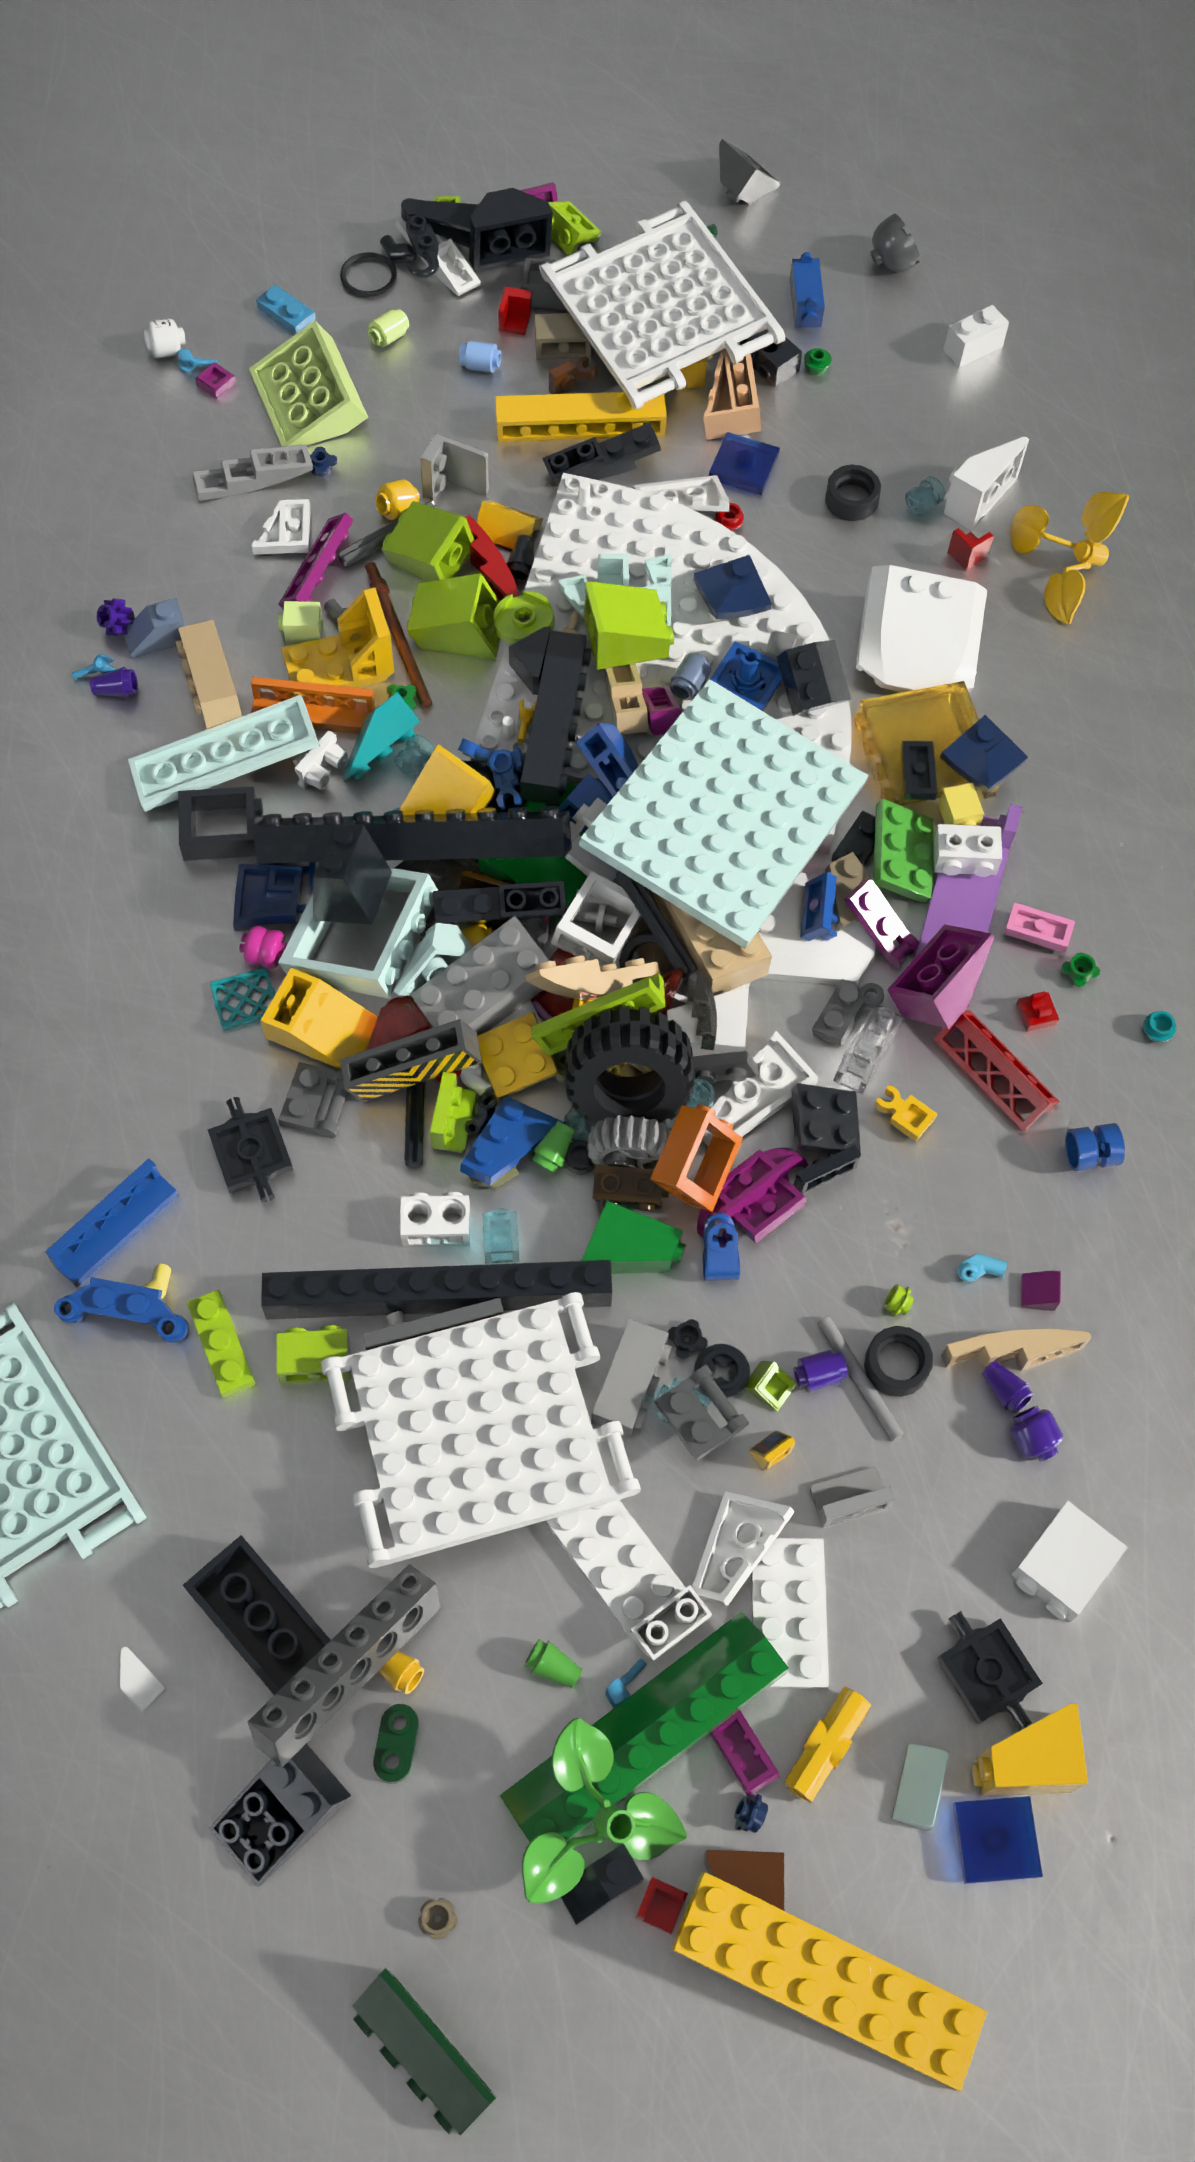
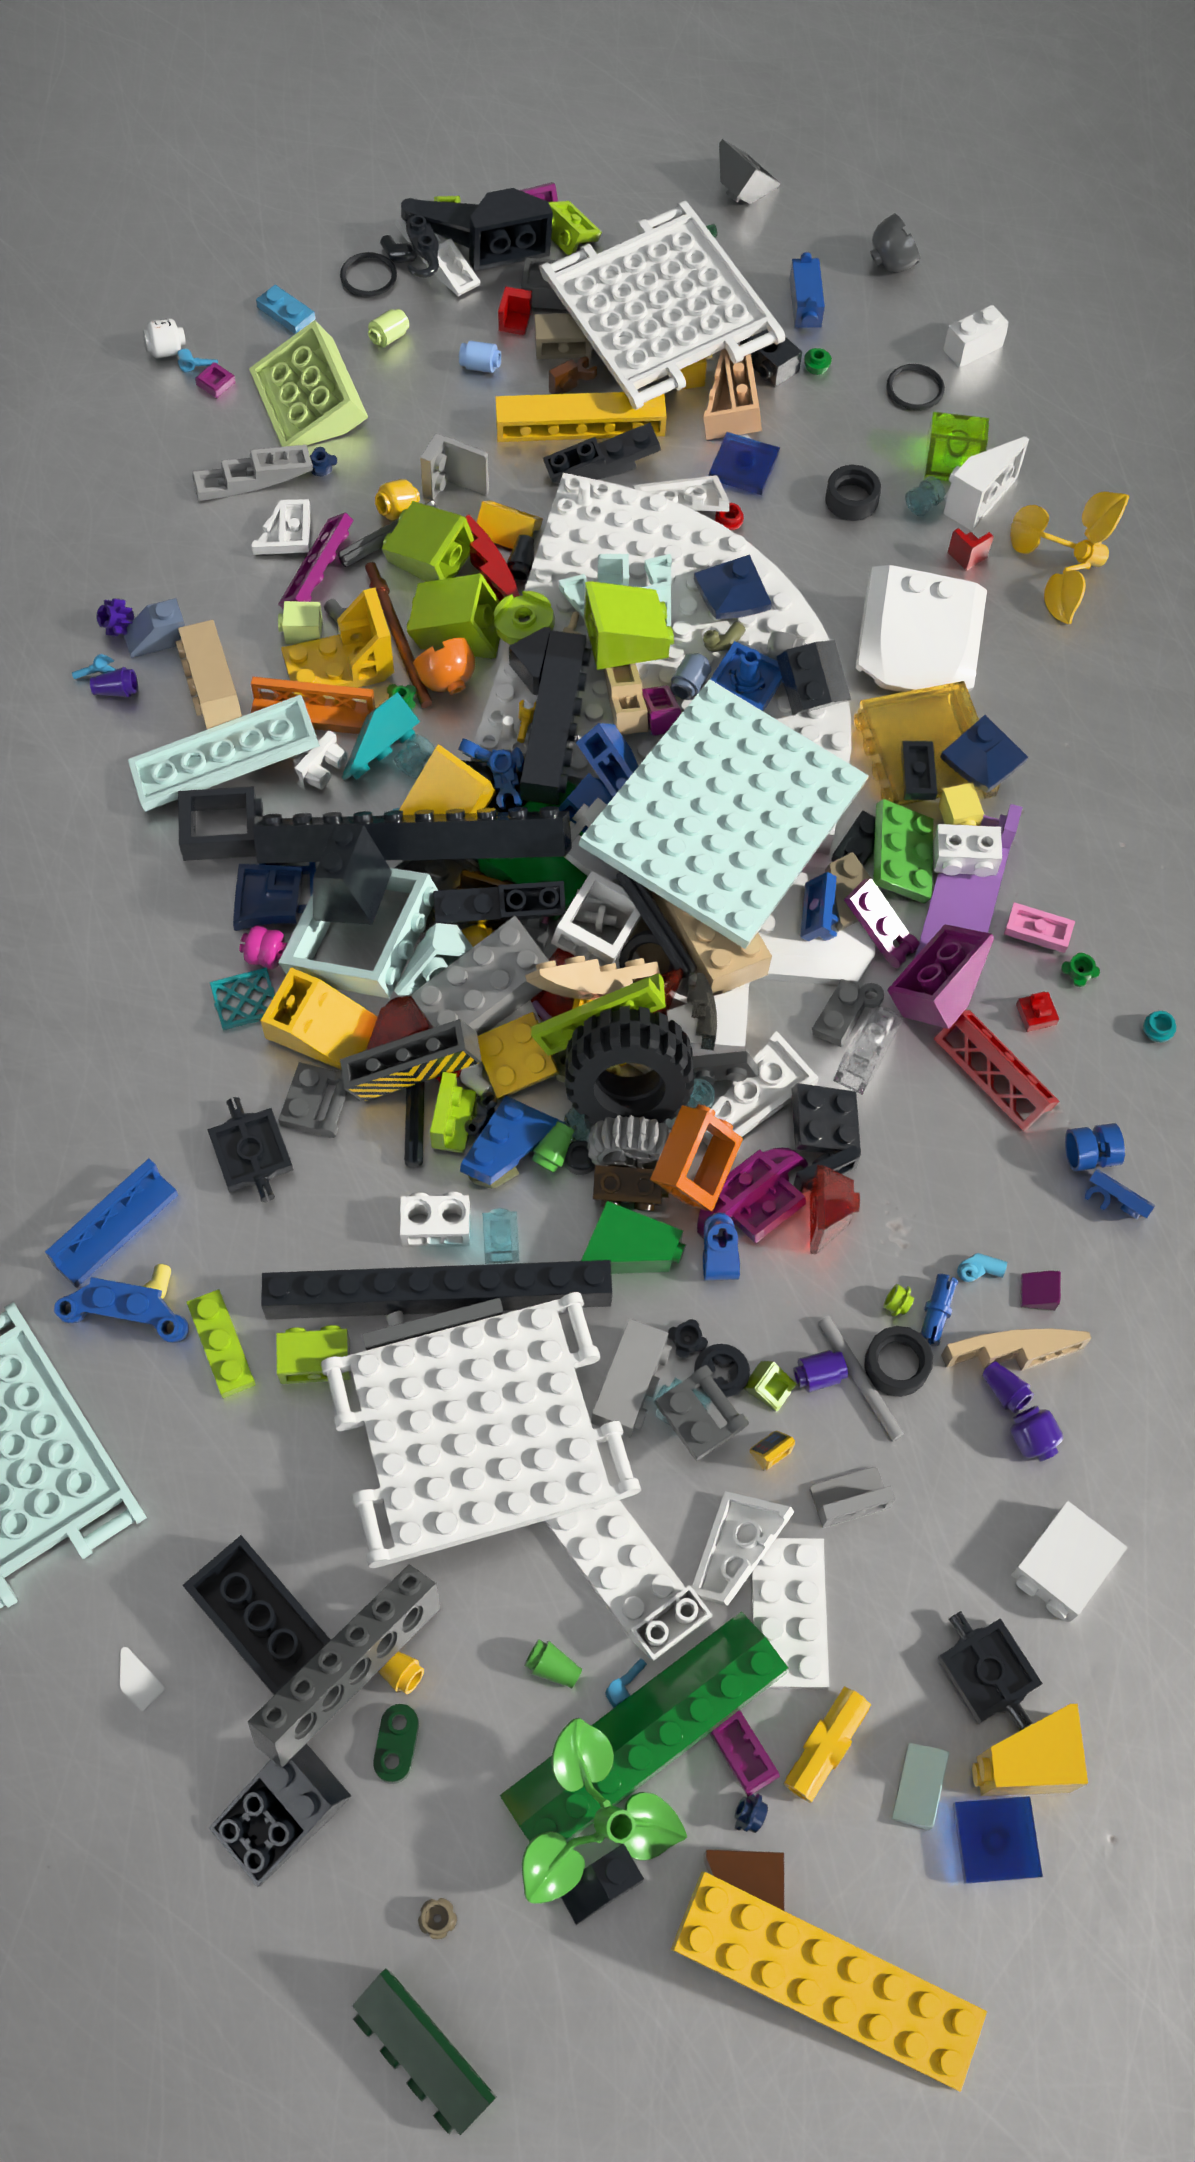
(446, 668): none -> orange cylinder
(661, 1905): red panel -> none
(716, 642): none -> olive arm
(830, 1206): none -> clear red slope
(897, 400): none -> black tyre
(908, 1116): yellow plate -> none
(938, 1308): none -> blue pin
(952, 441): none -> clear neon green slope
(1132, 1202): none -> blue plate

